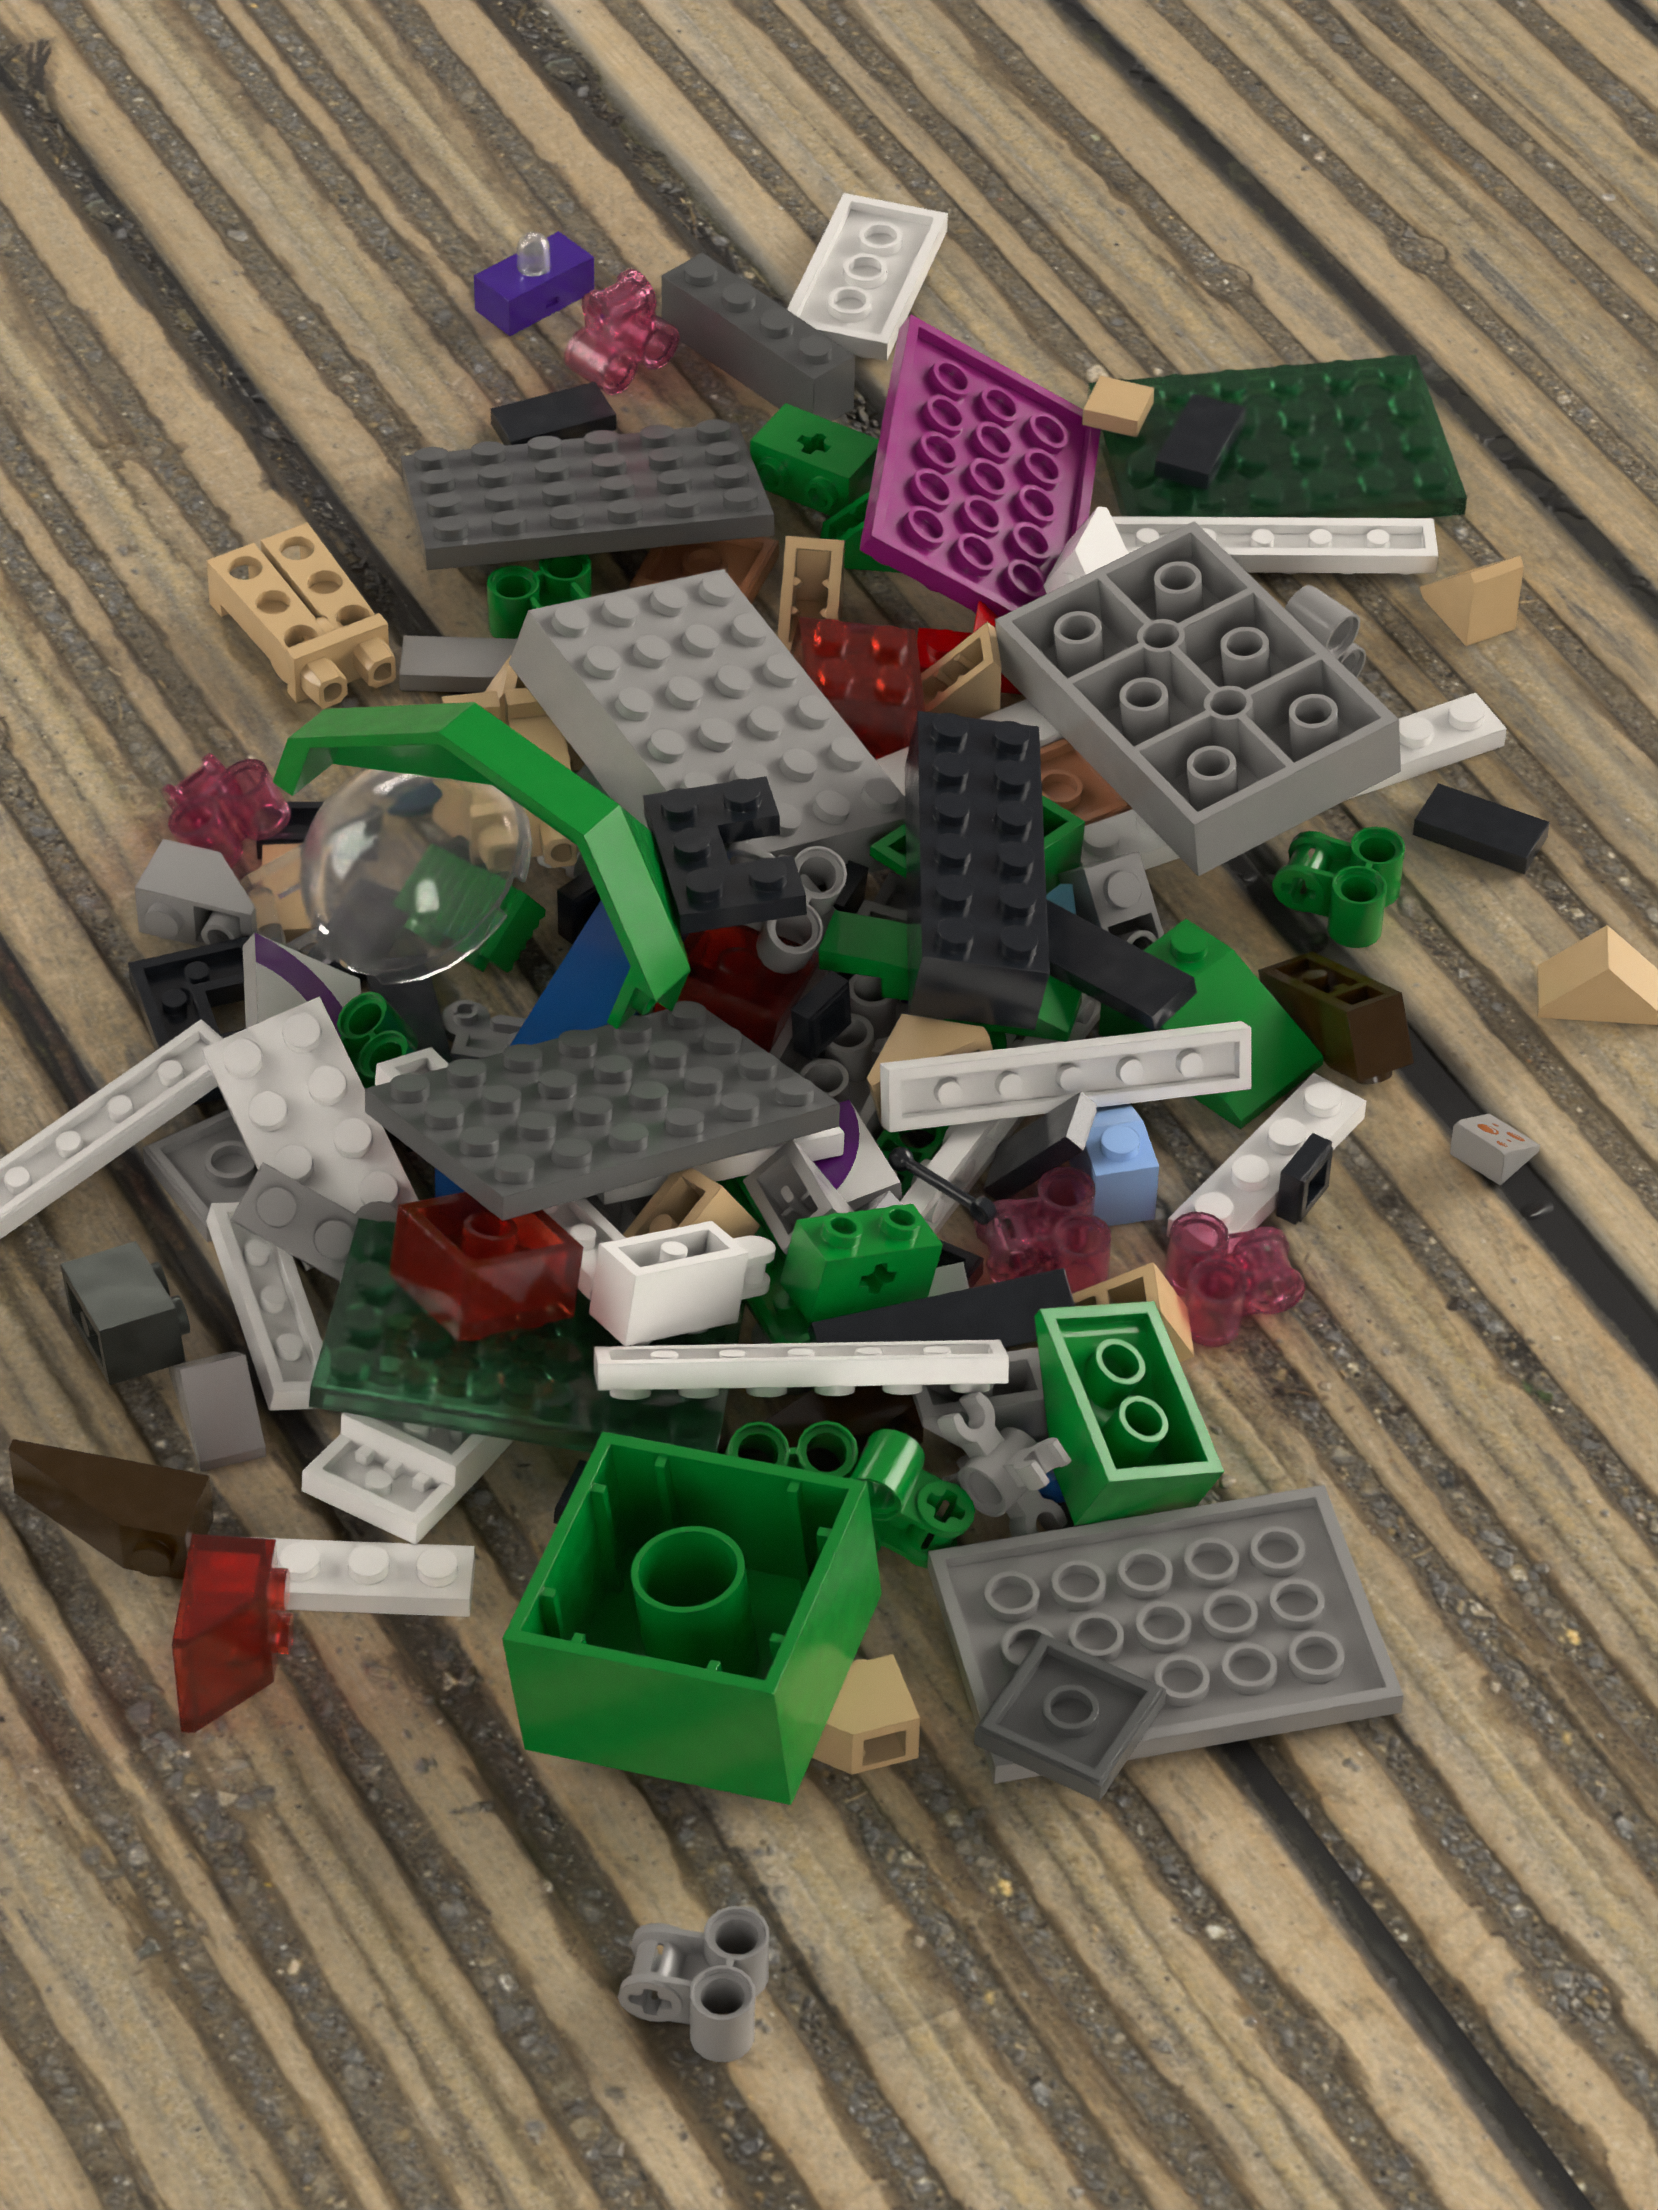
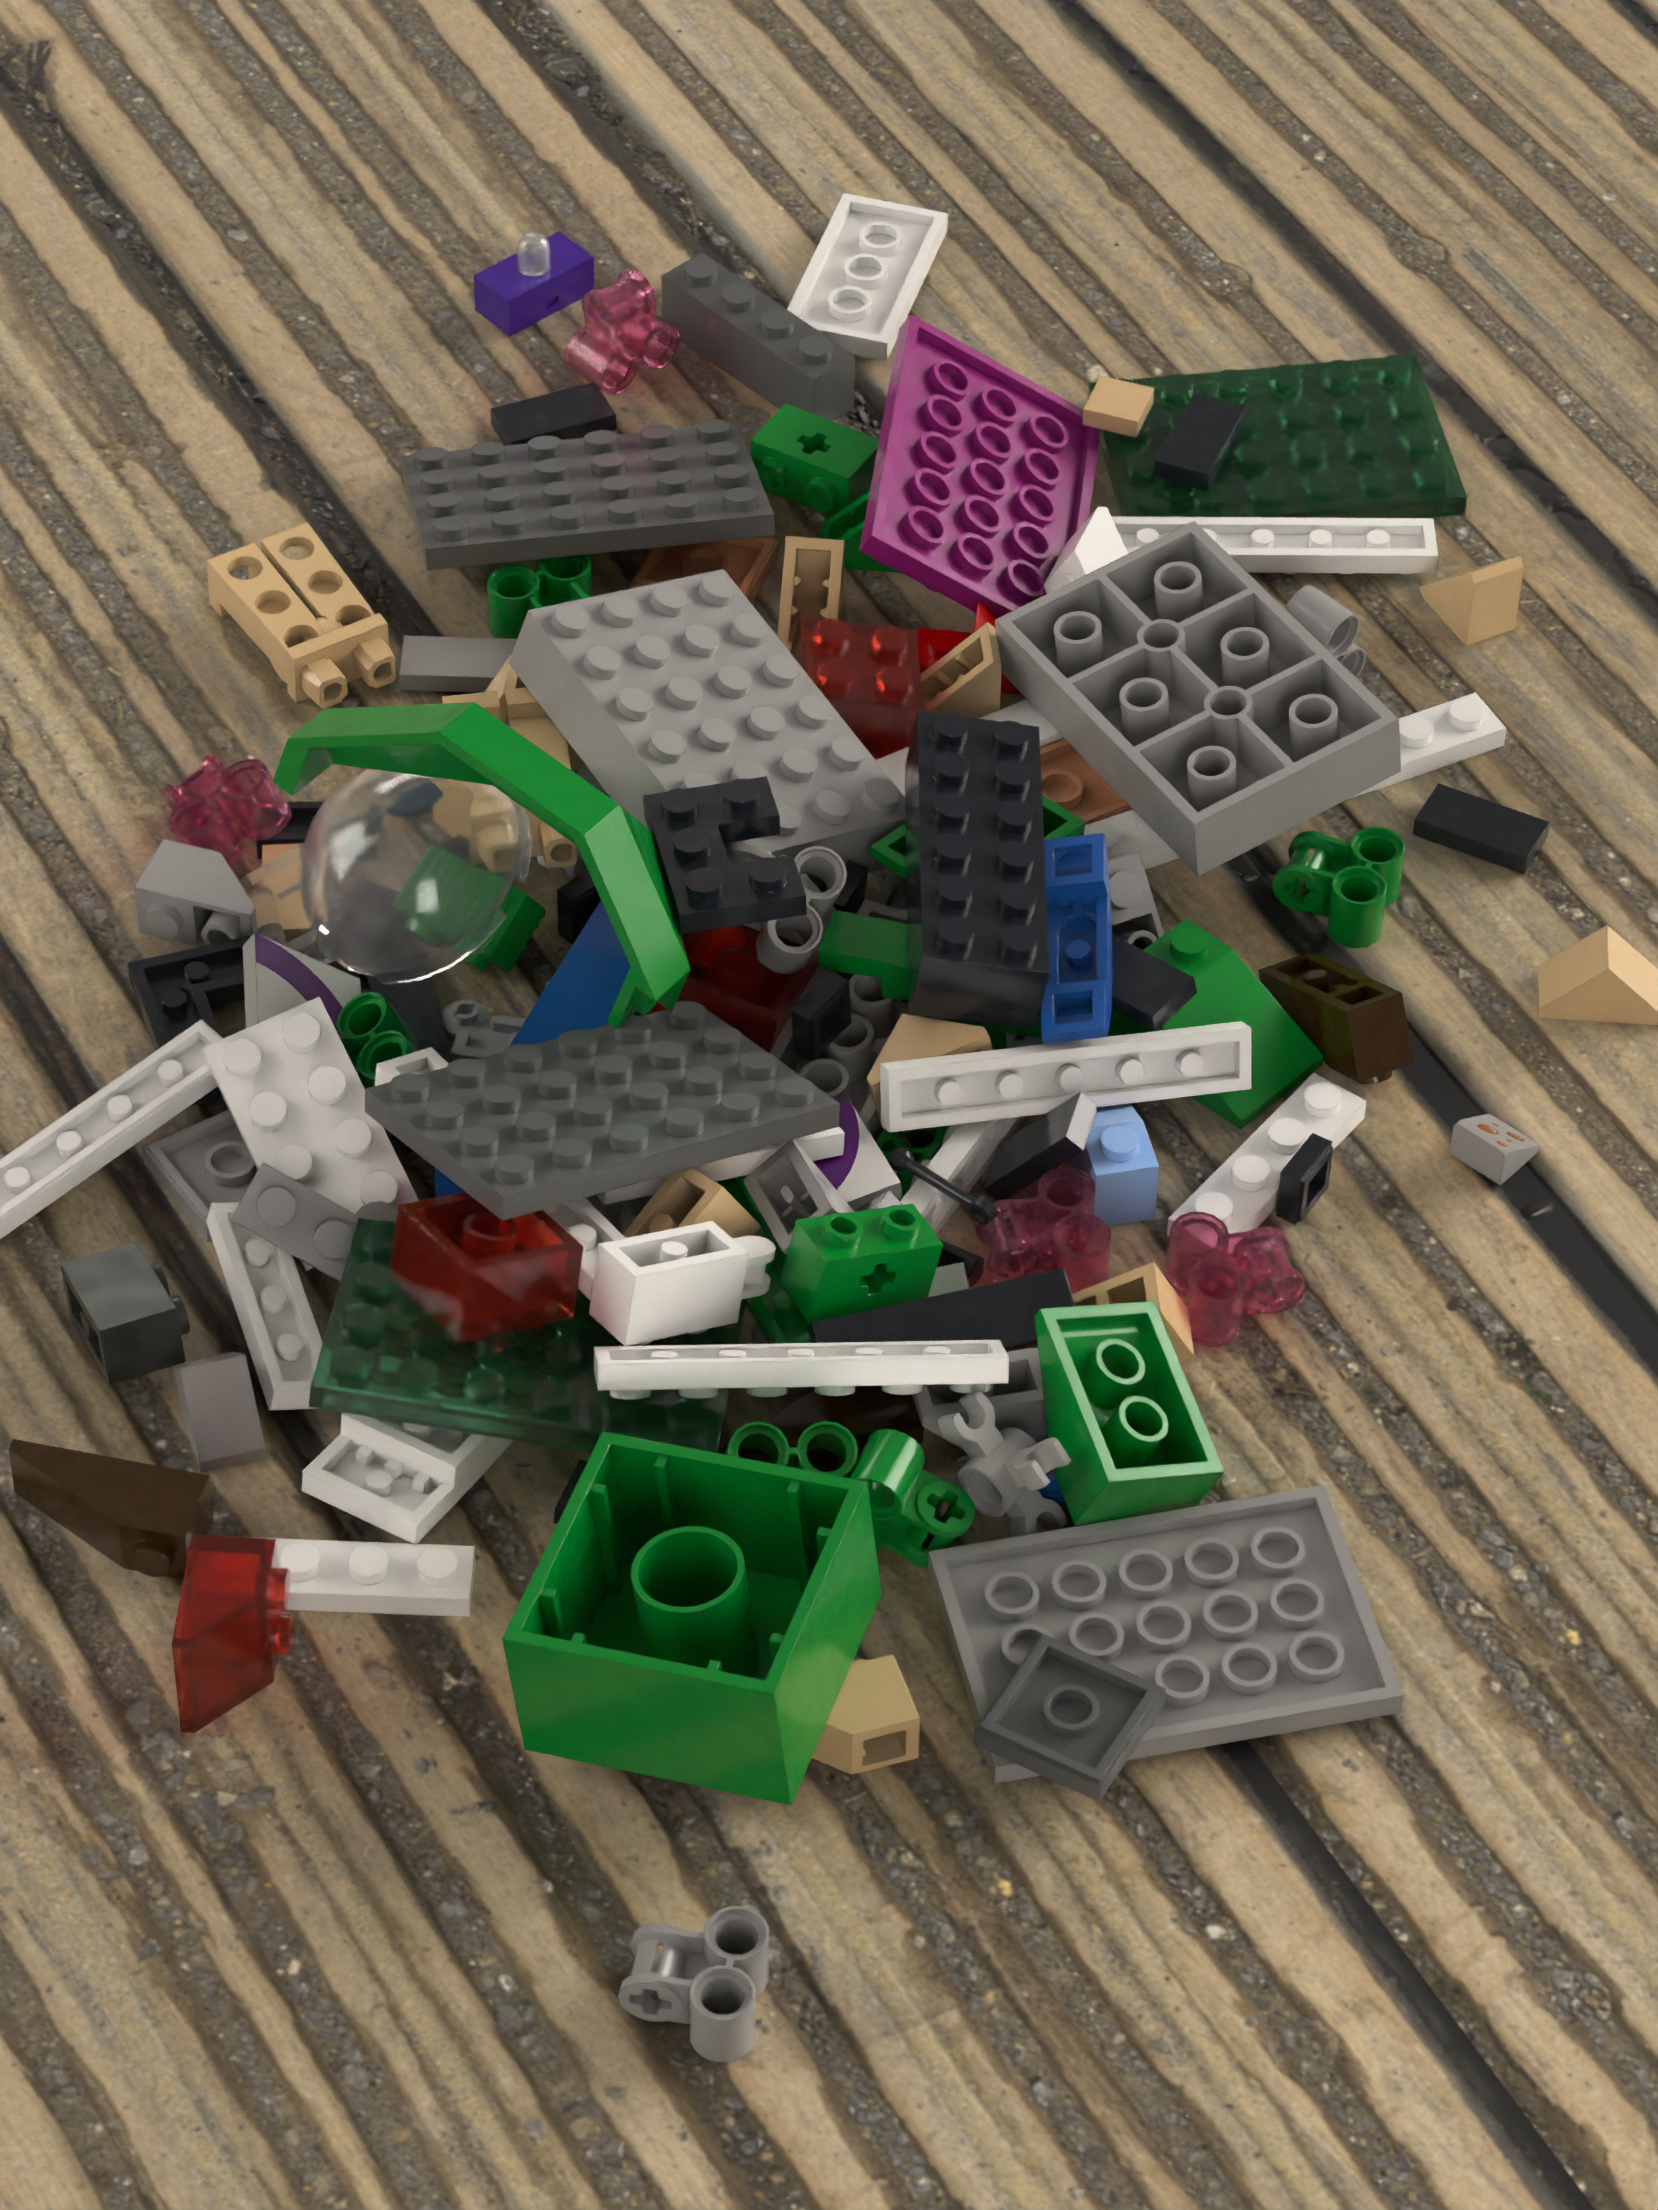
(1079, 940): none -> blue slope

